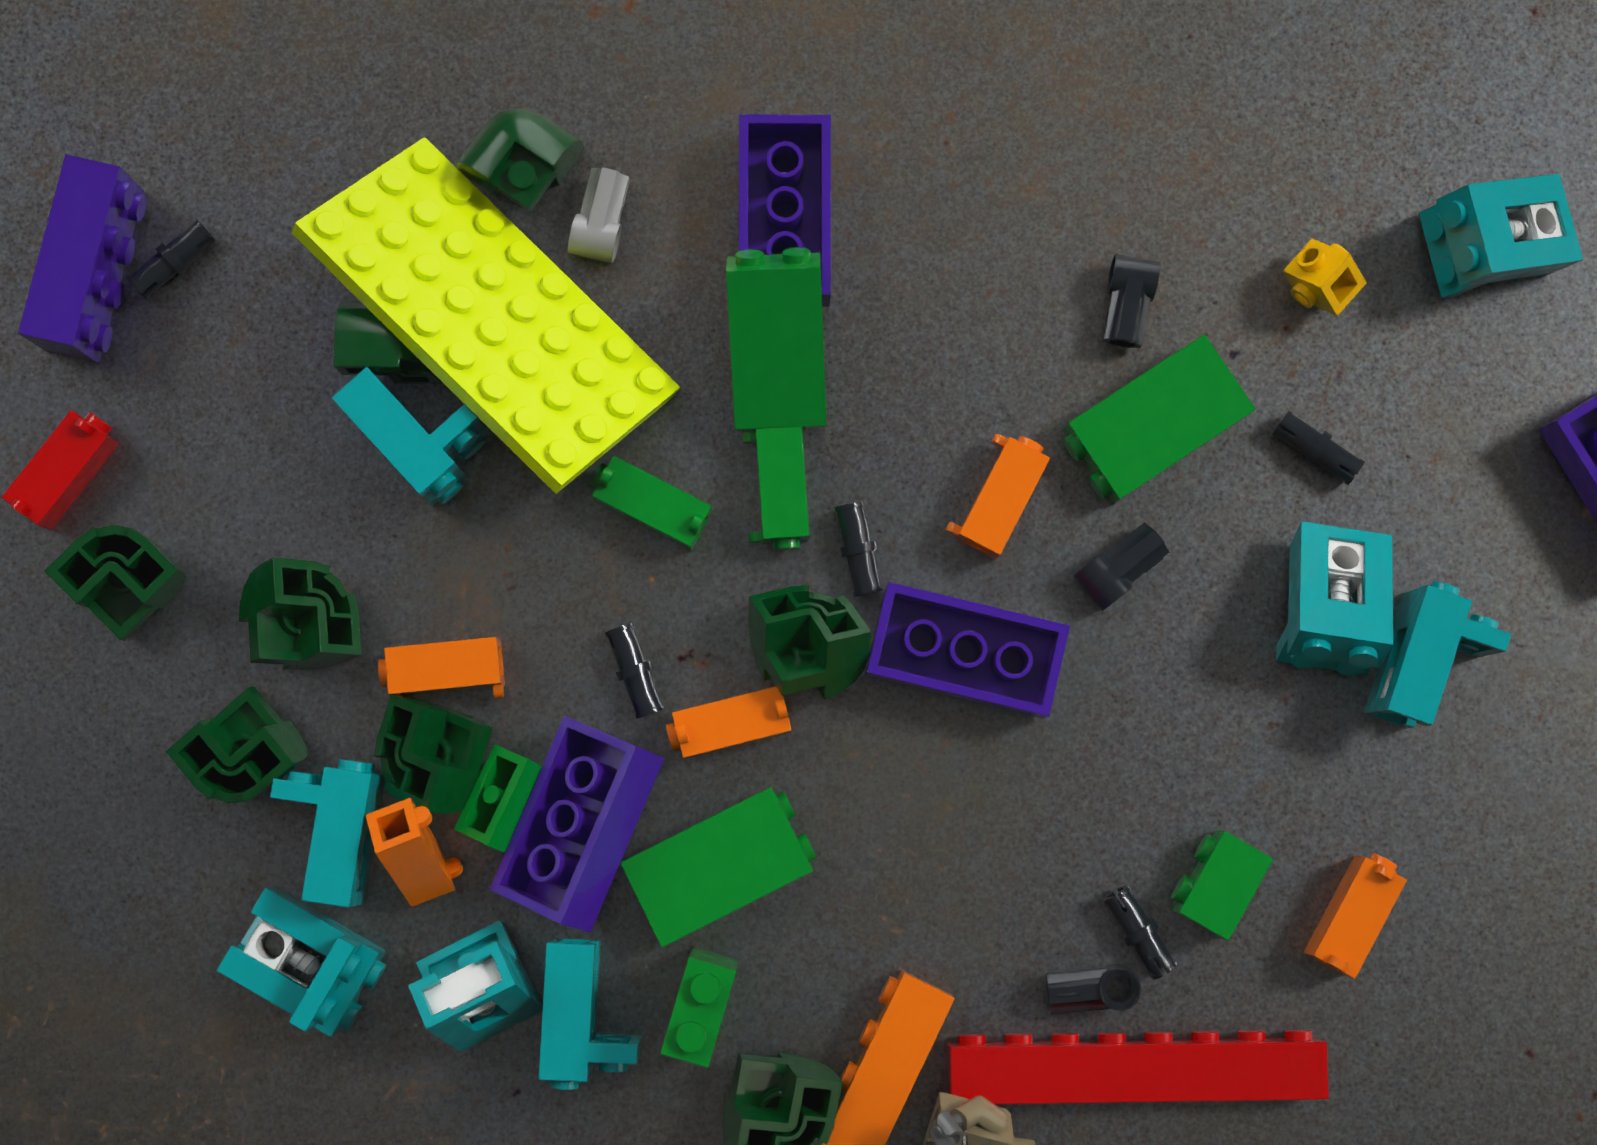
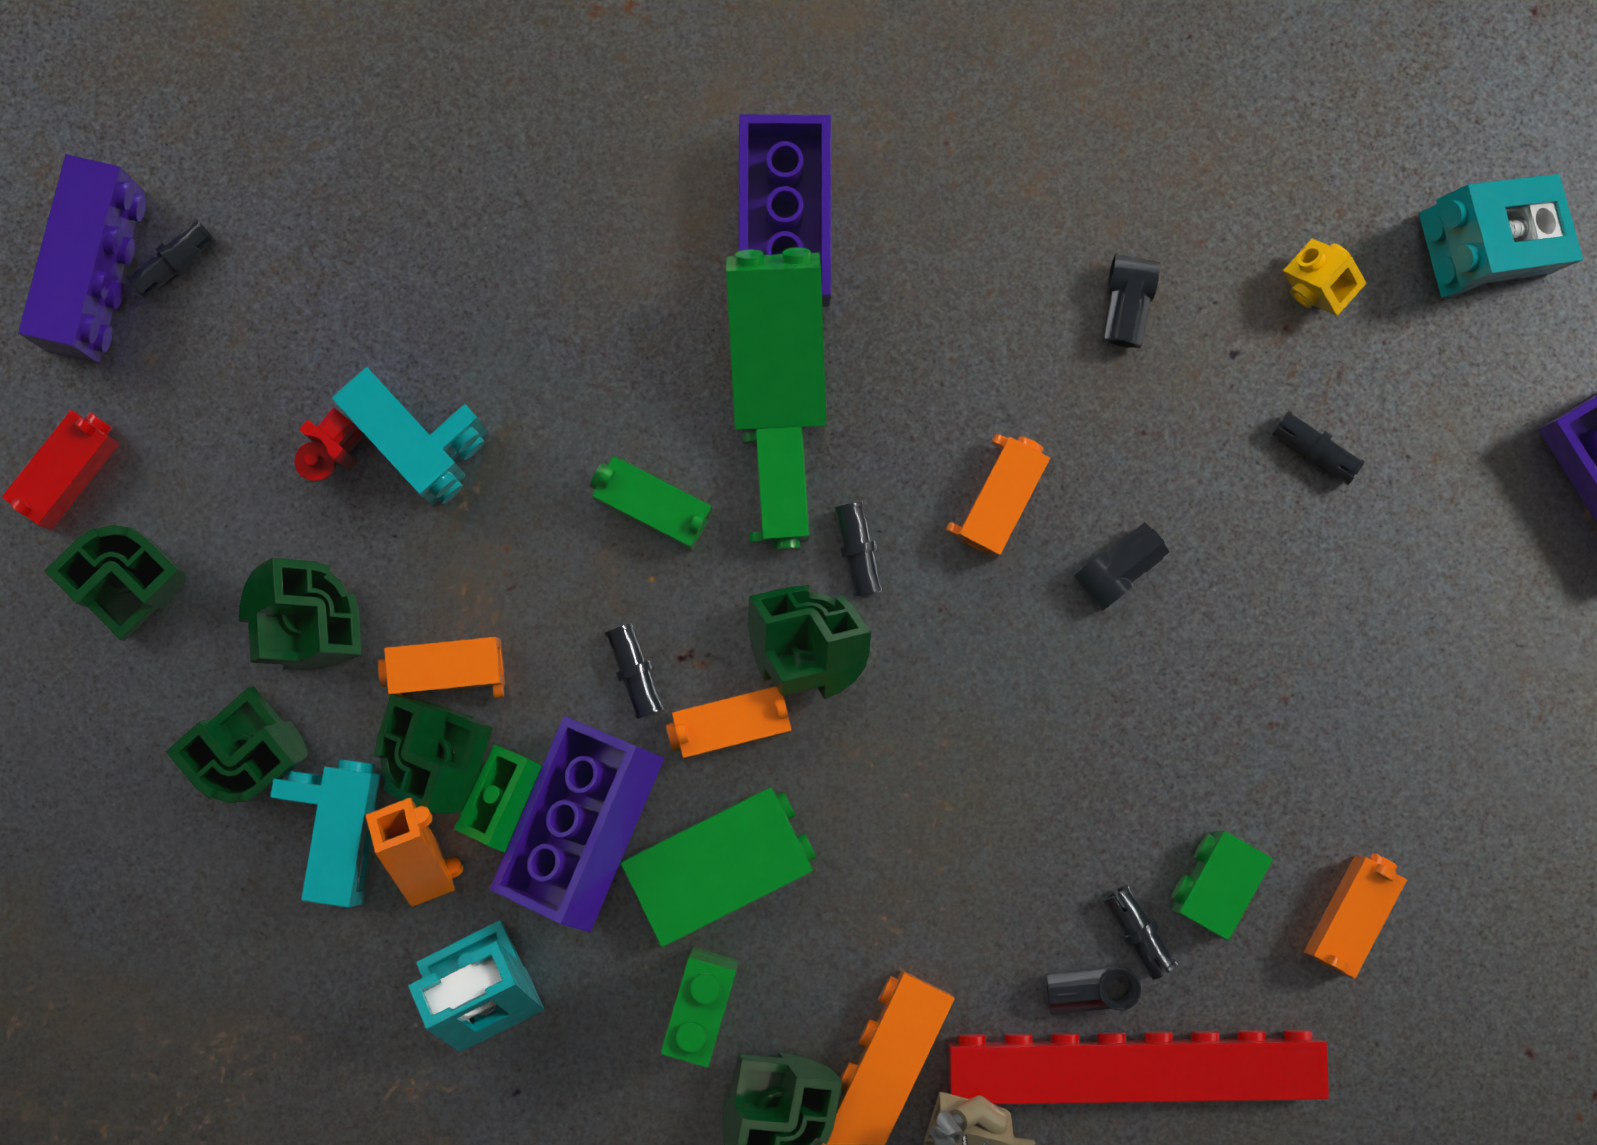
(329, 443): none -> red hips
(339, 980): teal brick -> none
(366, 342): dark green brick -> none
(487, 312): neon yellow plate -> none
(520, 156): dark green brick -> none
(570, 1017): teal brick -> none
(597, 227): light grey piece -> none
(967, 650): dark purple brick -> none
(1157, 420): green brick -> none
(1334, 630): teal brick -> none
(1426, 635): teal brick -> none

